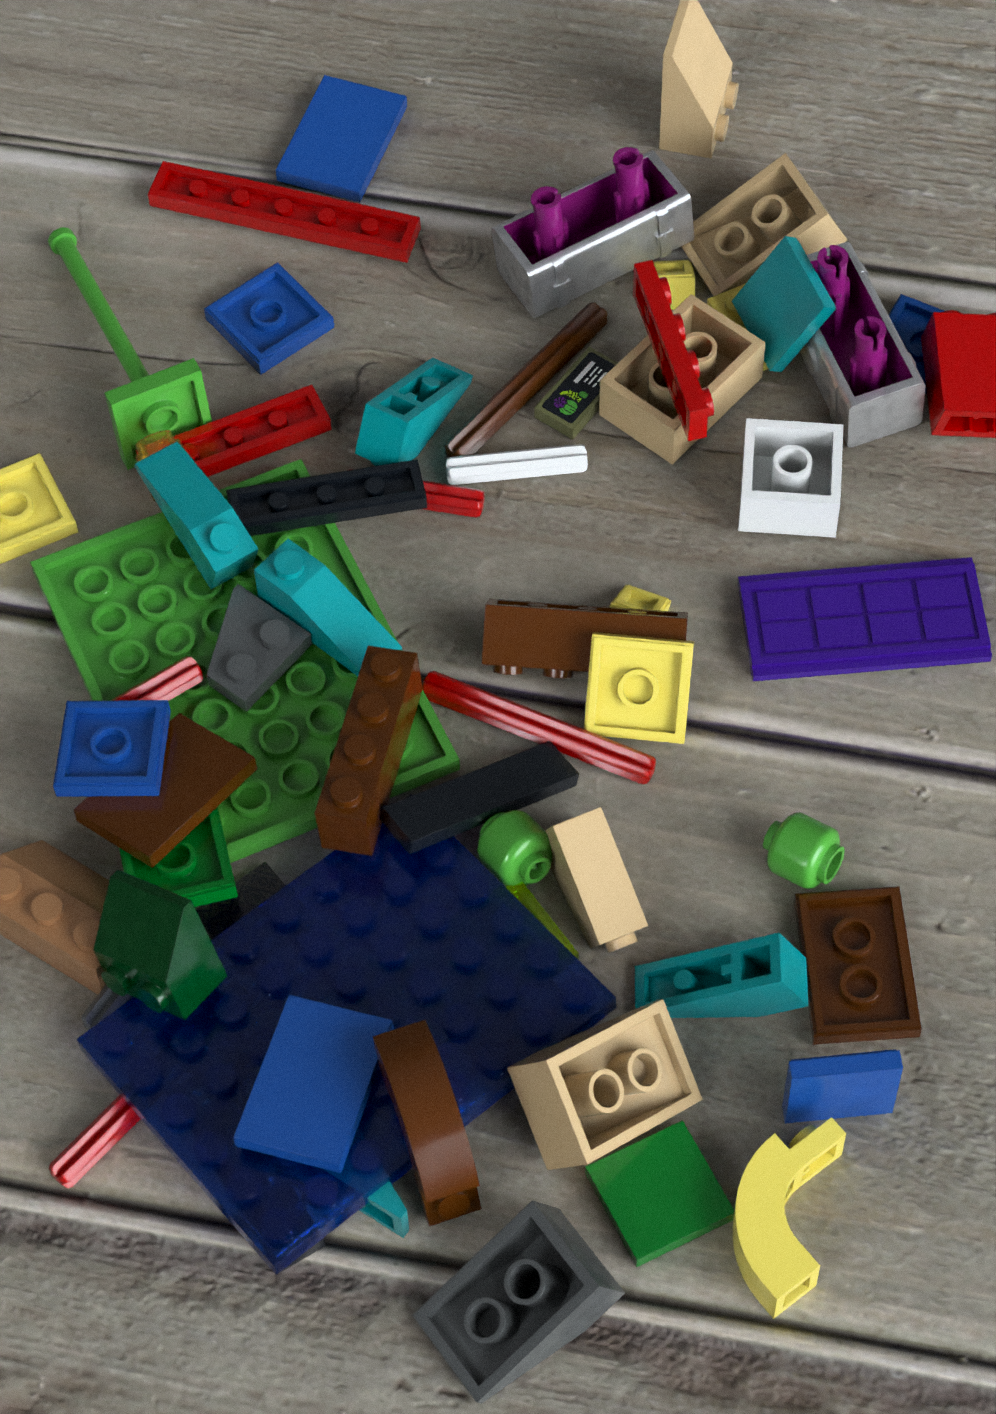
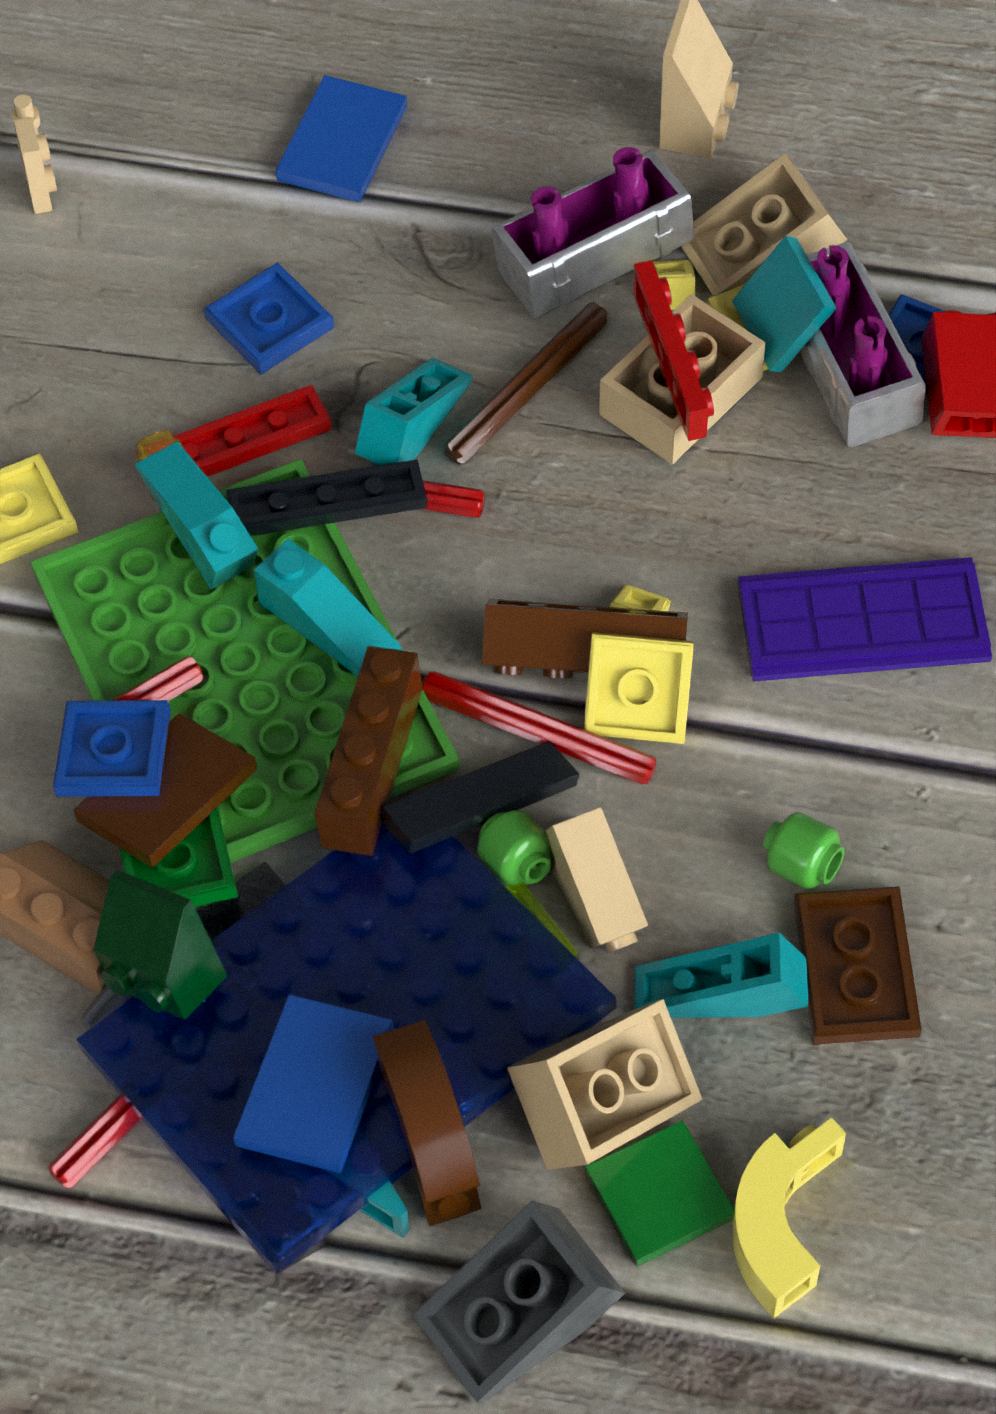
(33, 153): none -> tan plate
(149, 403): bright green tile -> none
(253, 649): dark grey wing -> none
(284, 211): red plate -> none
(516, 464): white axle -> none
(576, 395): tile -> none
(791, 477): white brick -> none
(841, 1086): blue tile -> none

